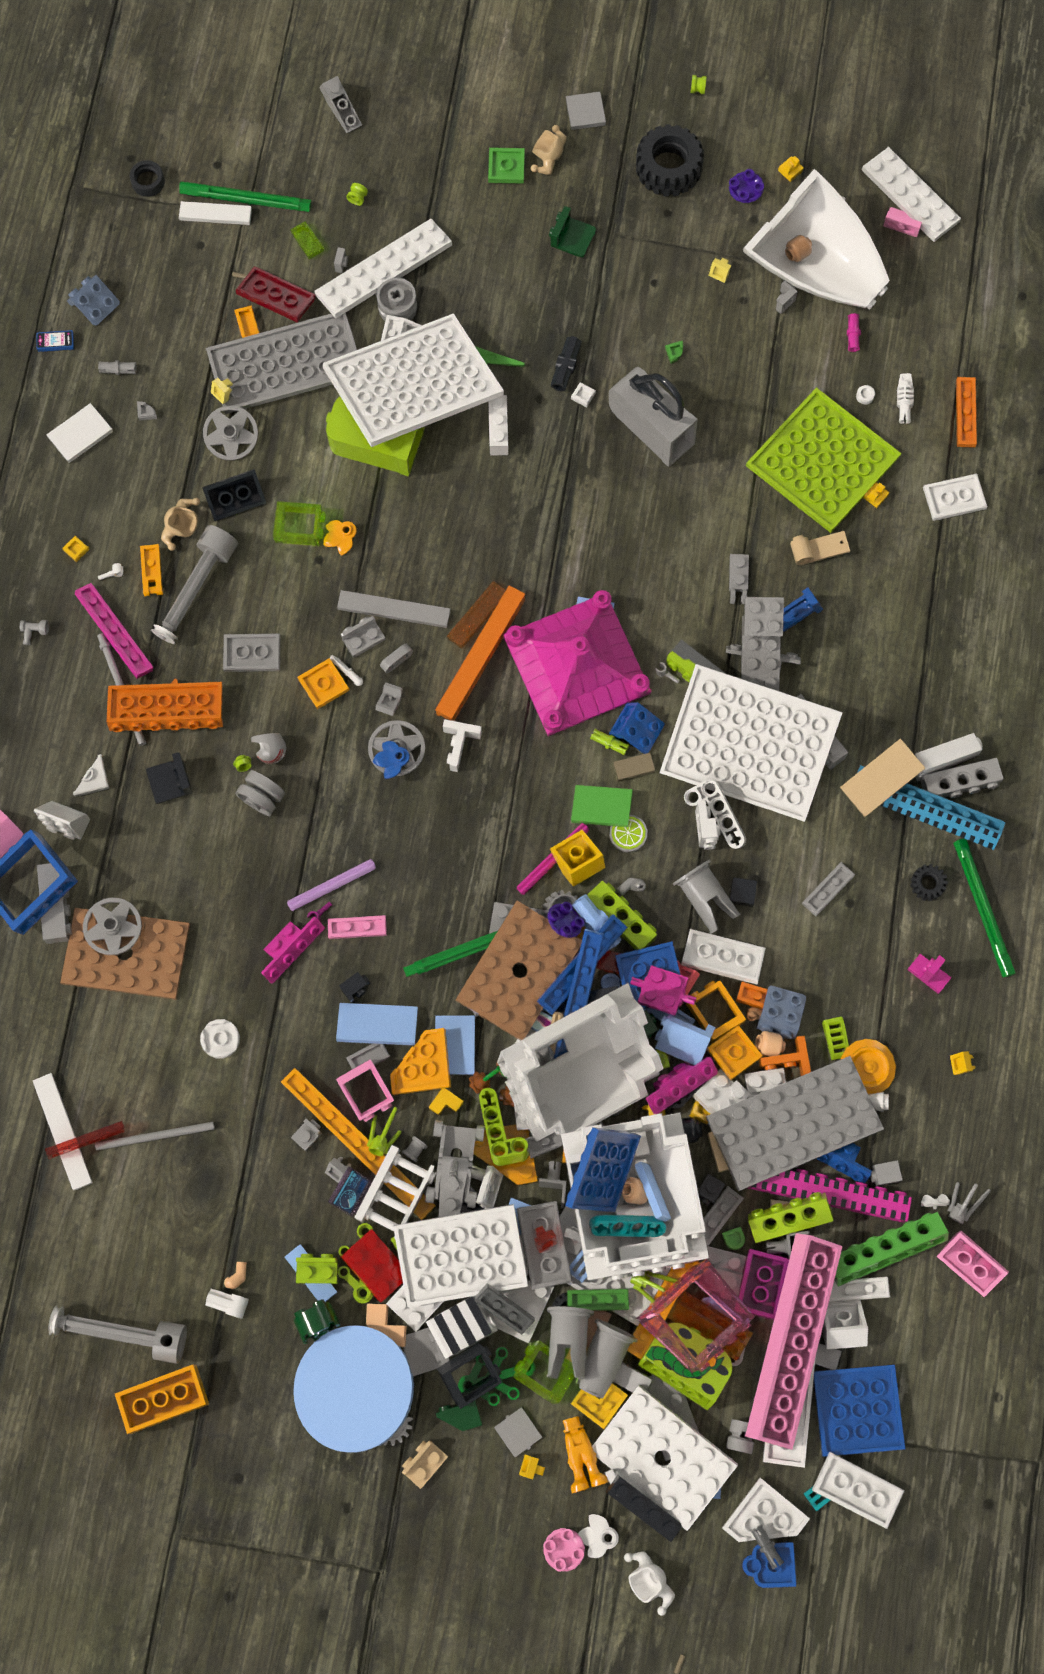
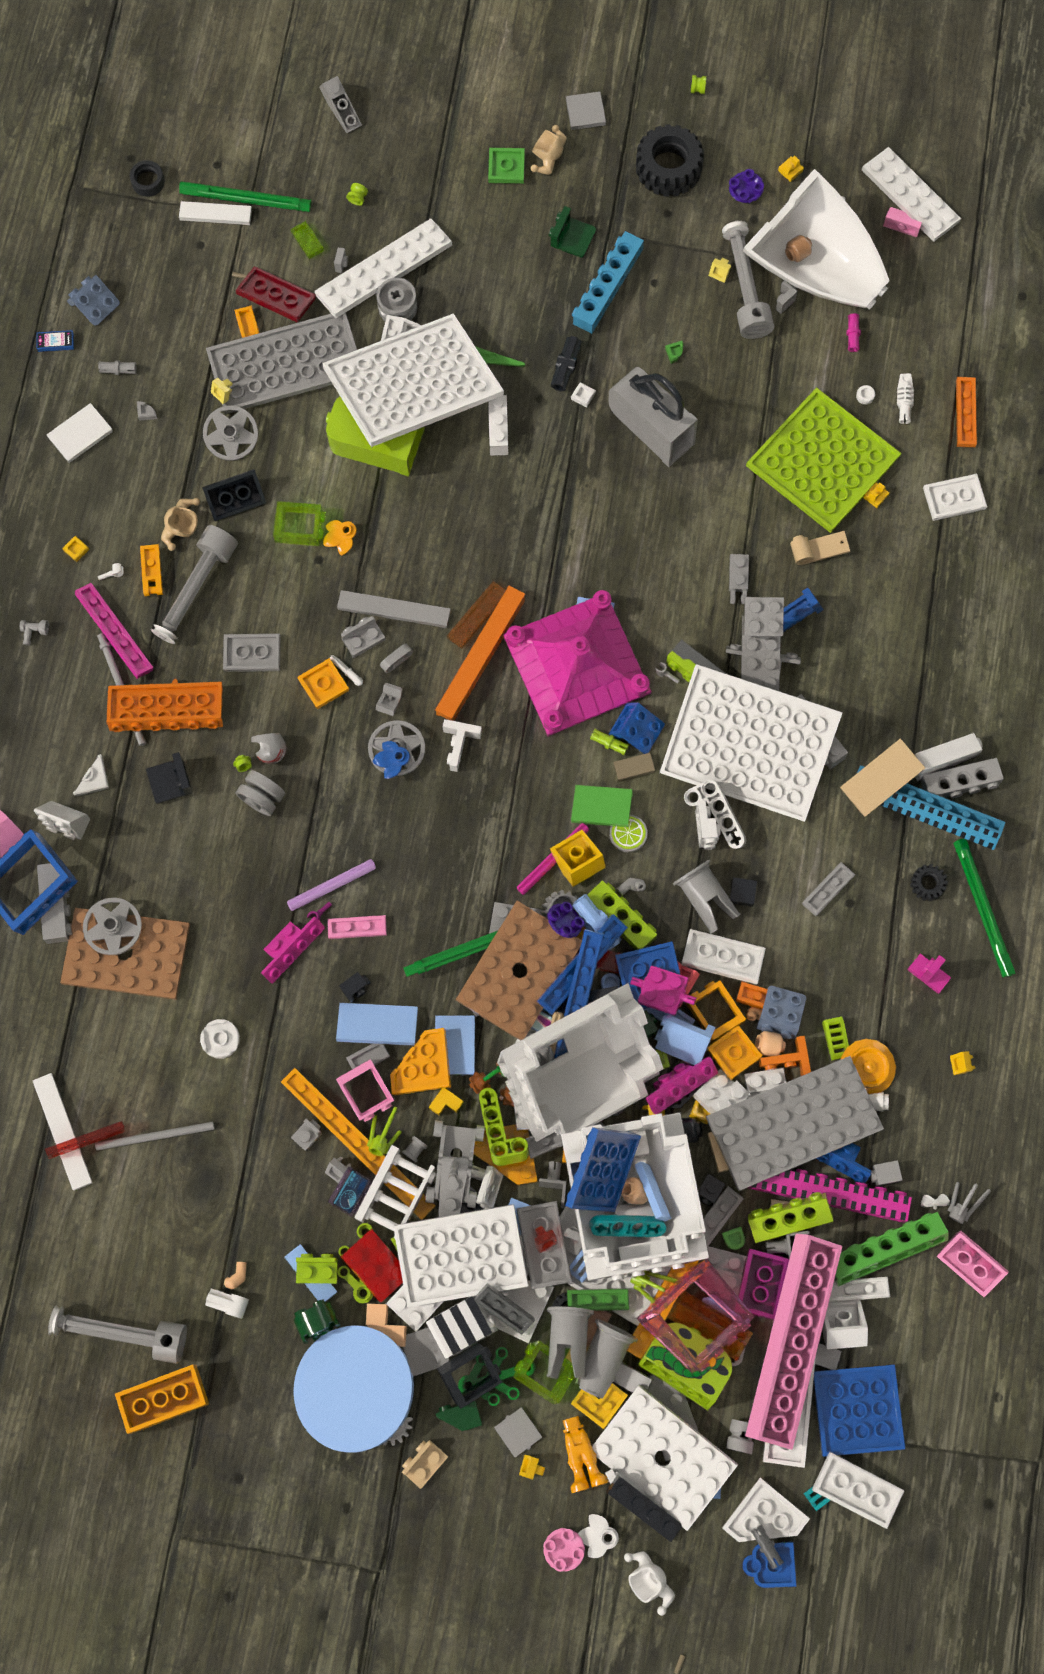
(589, 319): none -> dark azure brick
(755, 317): none -> light grey piece

